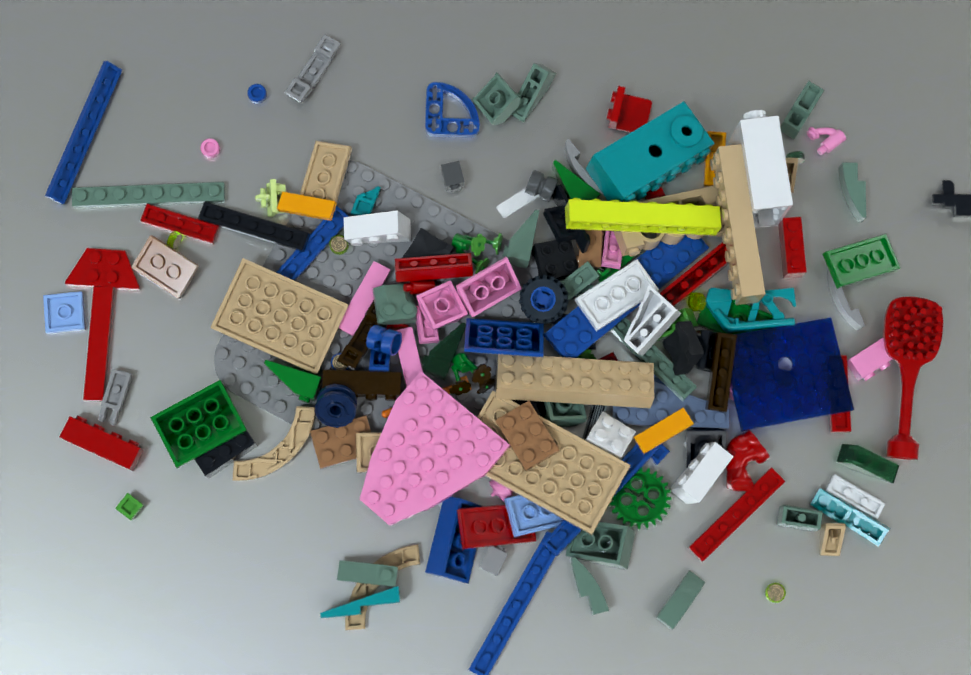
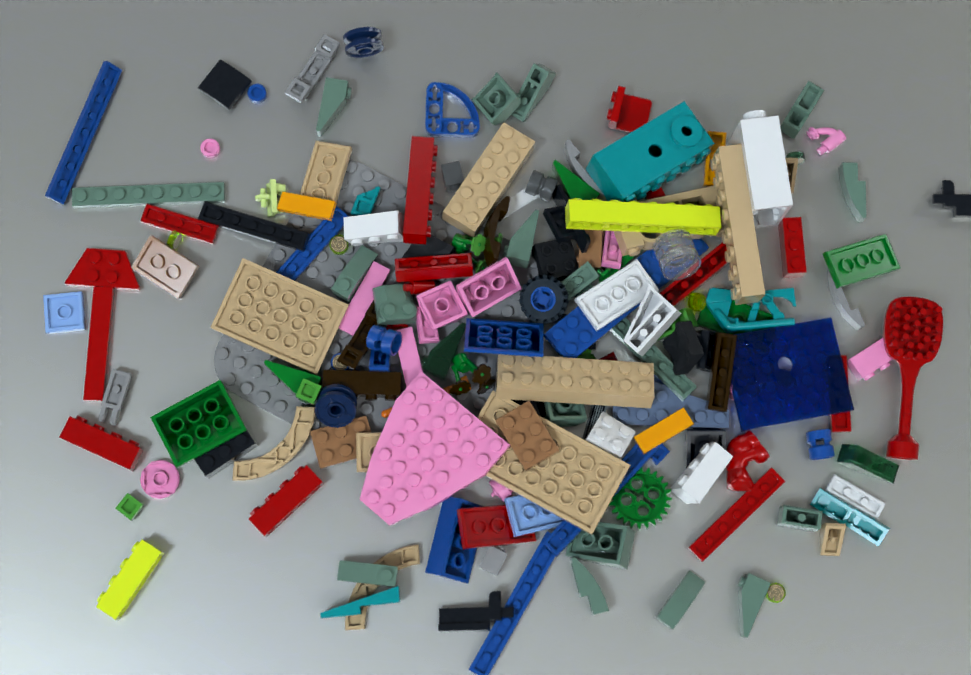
(129, 580): none -> neon yellow brick
(160, 479): none -> bright pink tile
(224, 84): none -> black slope
(286, 500): none -> red brick
(308, 391): none -> bright green plate
(333, 101): none -> sand green slope
(353, 274): none -> sand green slope
(363, 42): none -> dark blue wheel
(419, 190): none -> red brick
(474, 619): none -> black piece
(488, 180): none -> tan brick
(492, 247): none -> dark brown slope
(676, 254): none -> clear wheel
(750, 598): none -> sand green slope
(822, 451): none -> blue wheel

